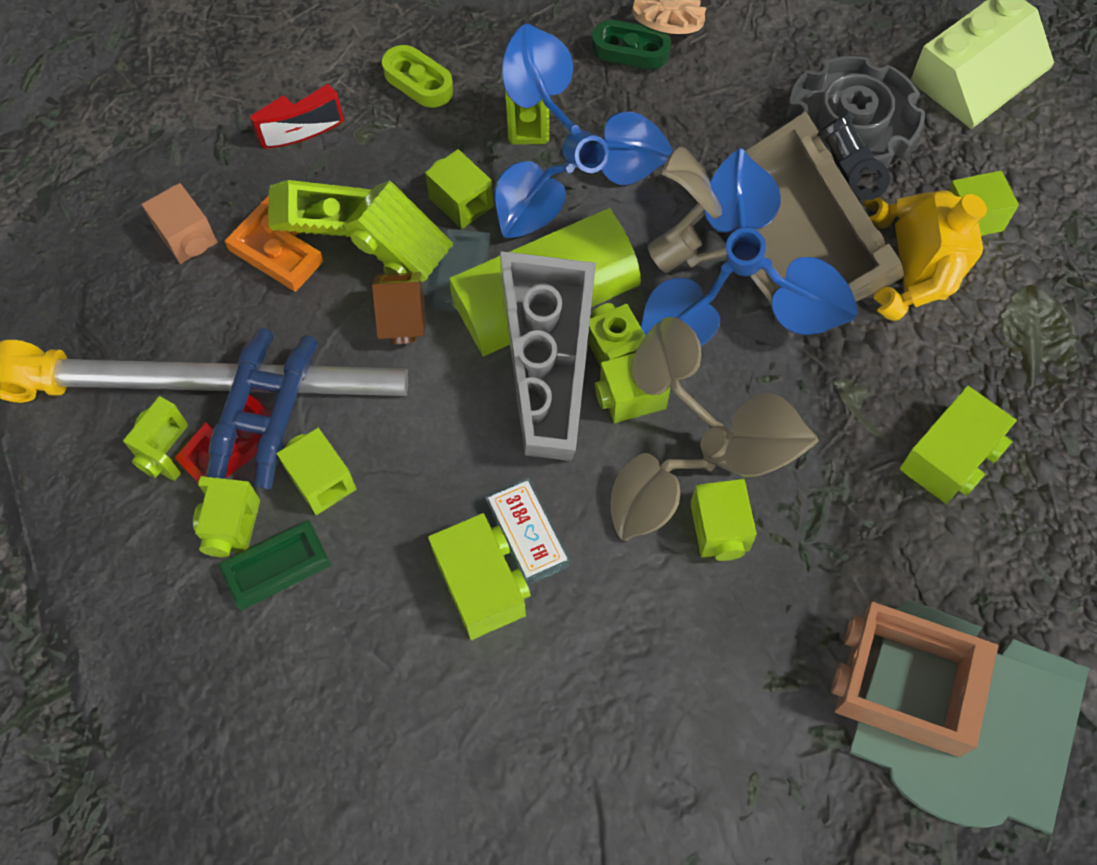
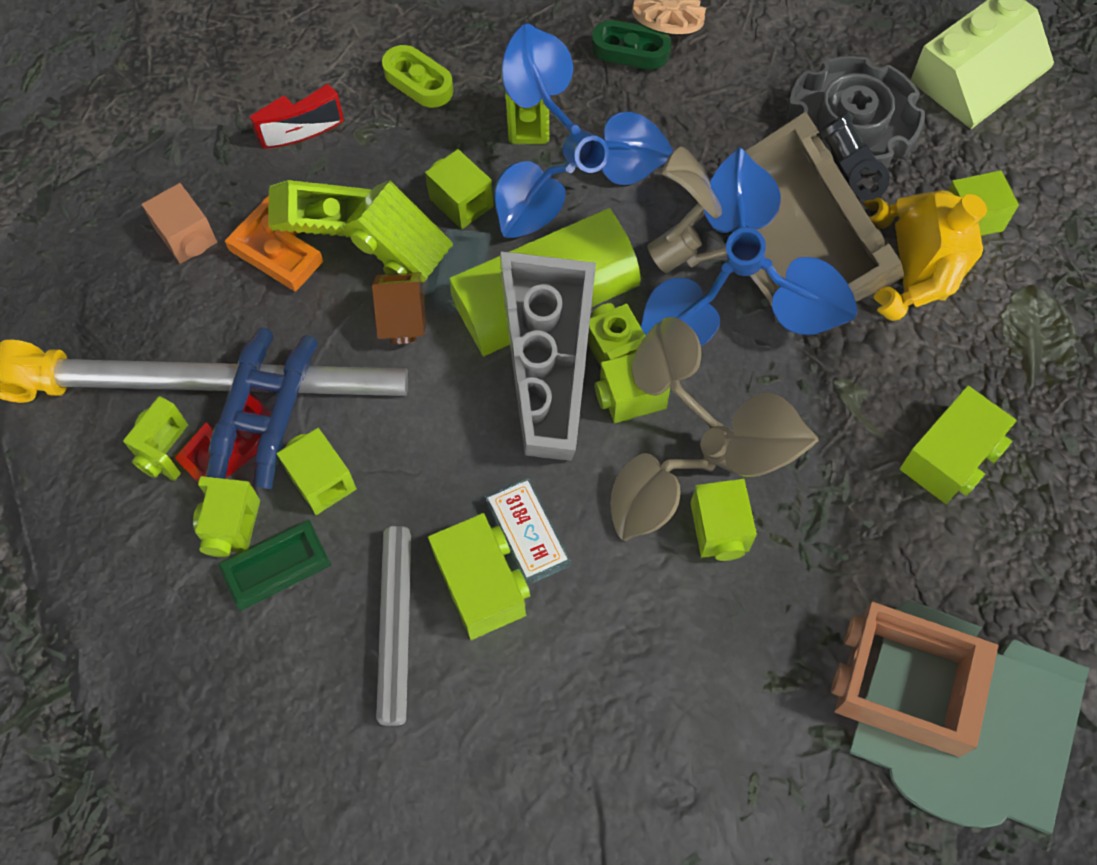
(394, 627): none -> light grey axle

